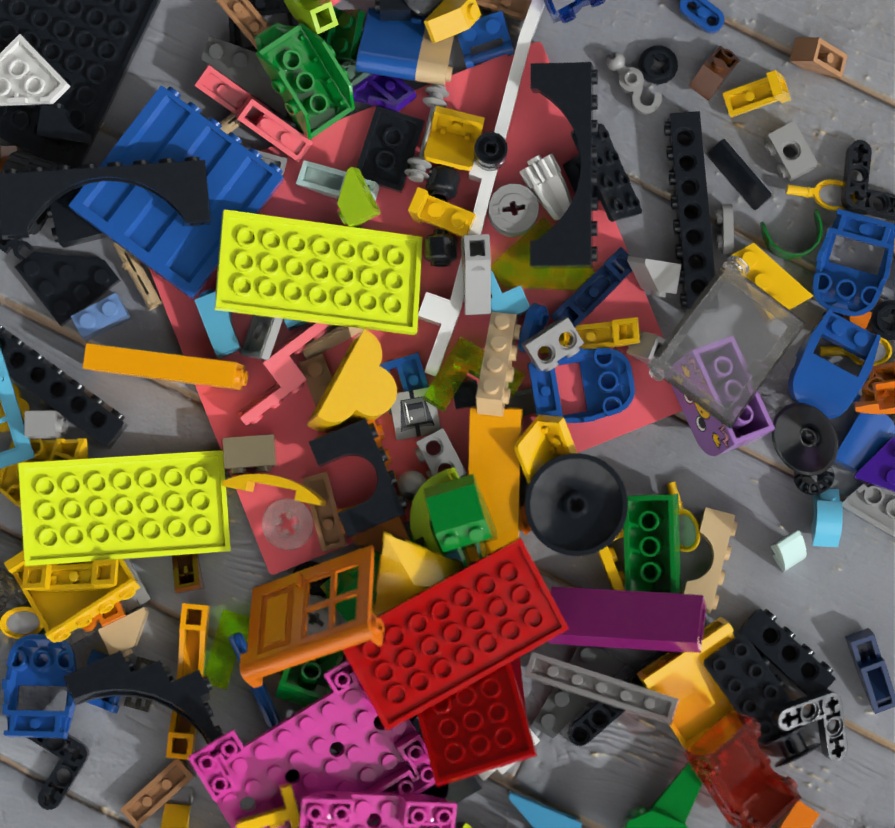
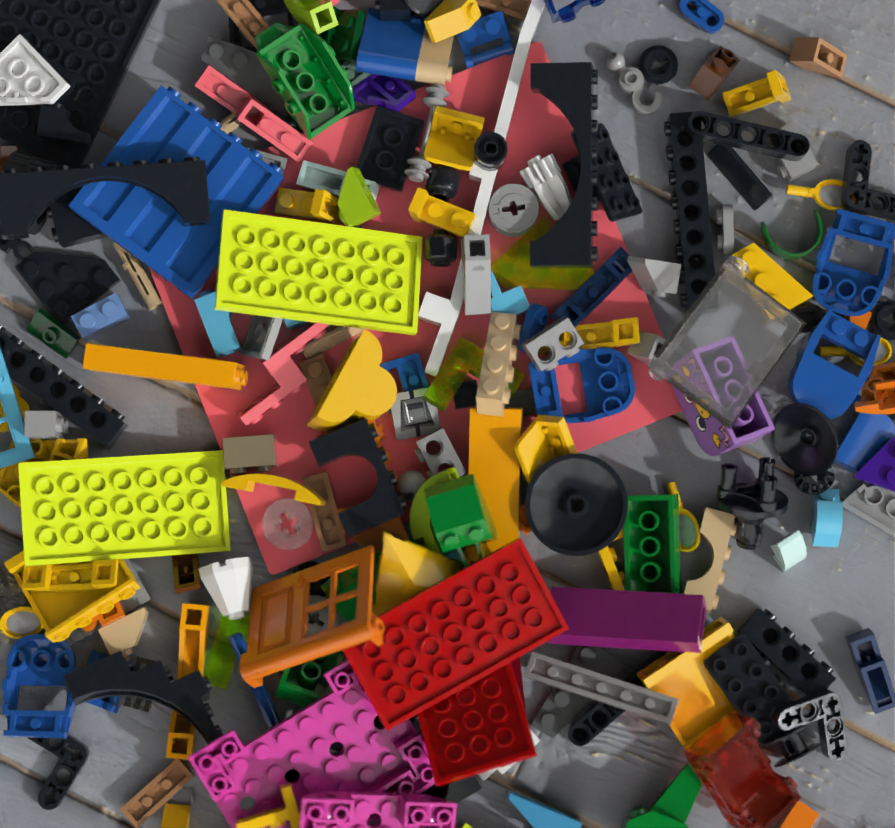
(53, 333): none -> dark green plate
(229, 585): none -> white cone
(309, 205): none -> yellow bracket
(751, 501): none -> black piece
(758, 131): none -> black beam
(810, 315): none -> black plate

